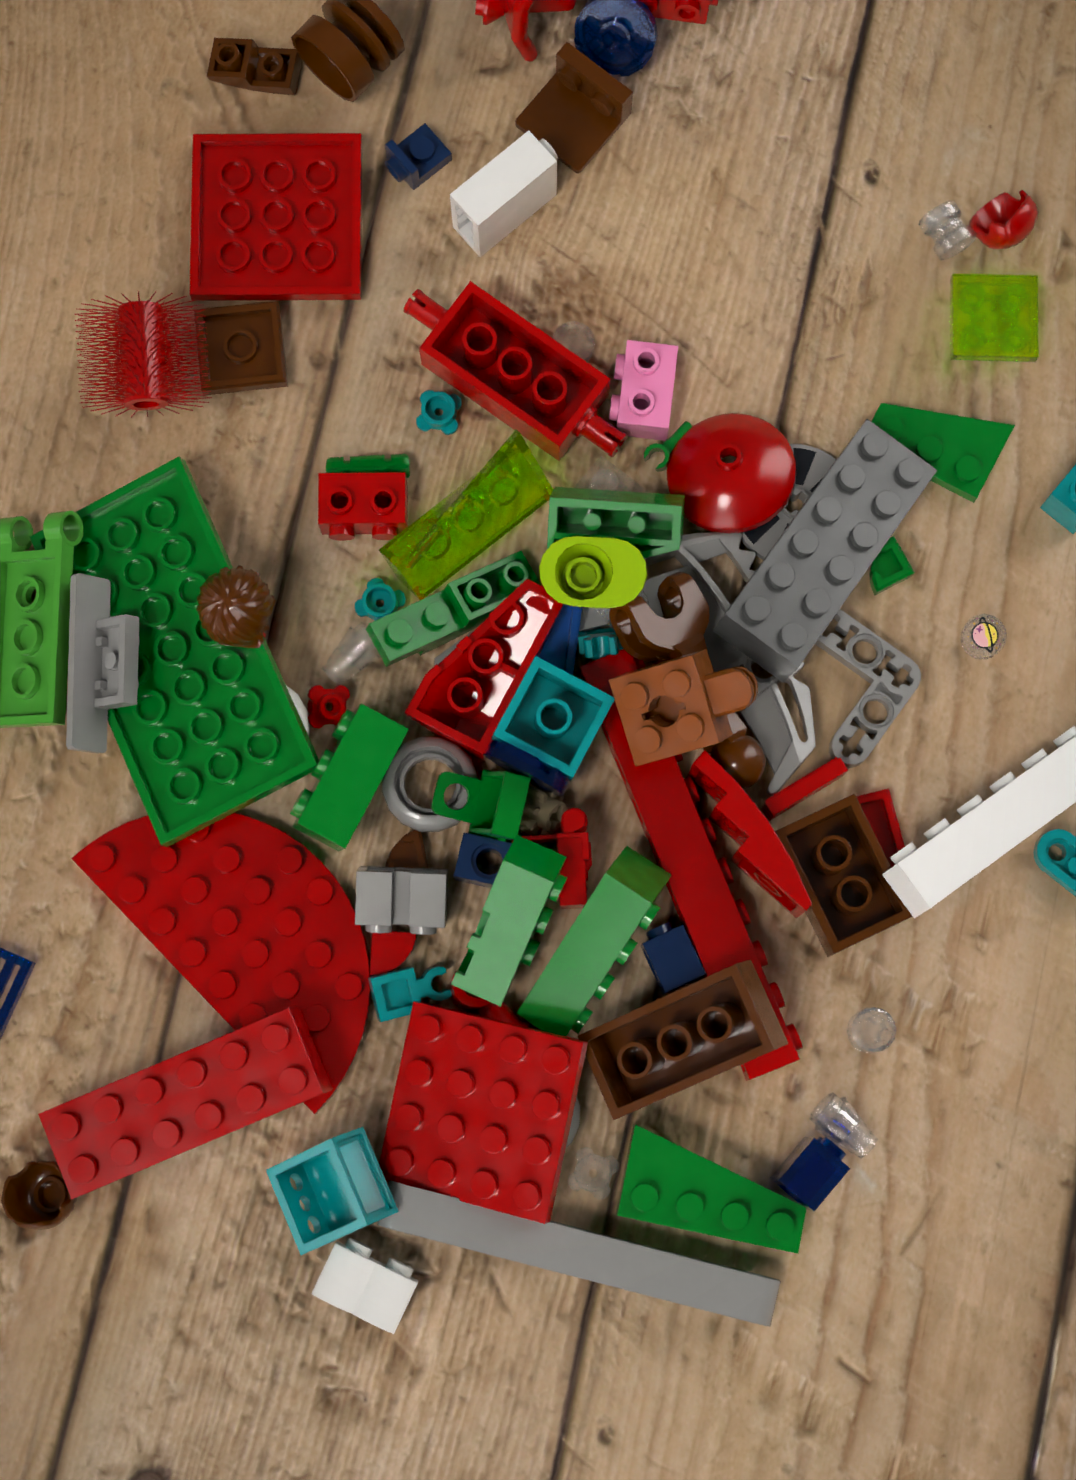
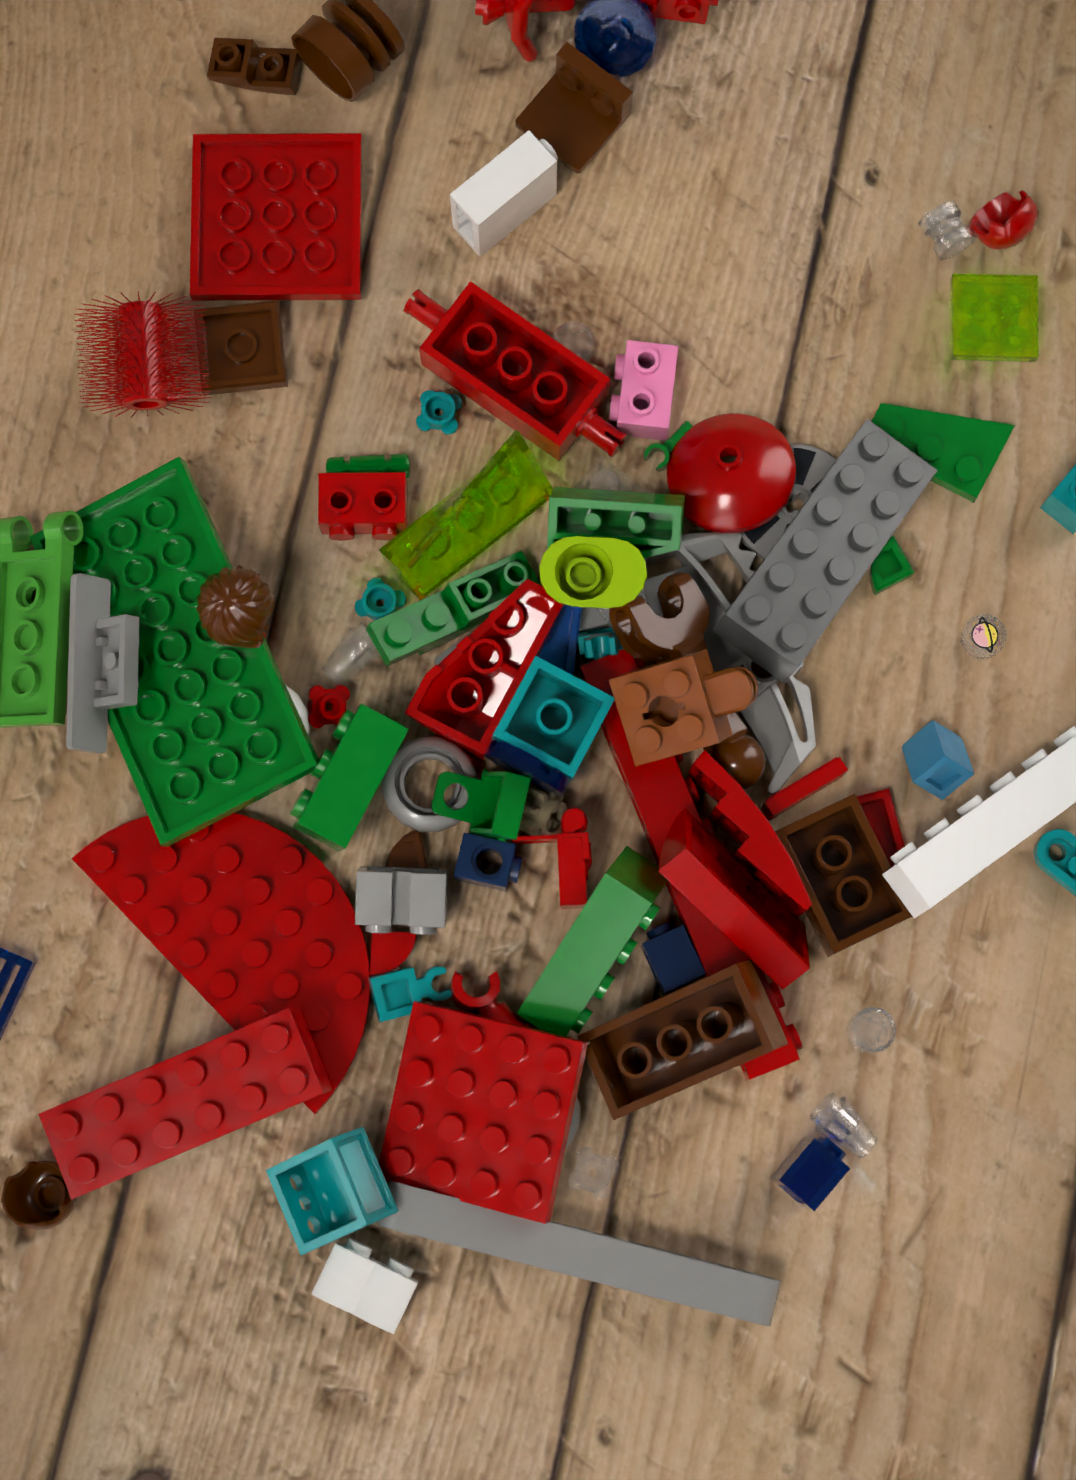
(416, 157): dark blue bracket -> none
(511, 919): wedge -> none
(694, 1194): green wedge -> none
(734, 900): none -> red slope
(879, 690): light grey beam -> none
(937, 760): none -> dark azure panel

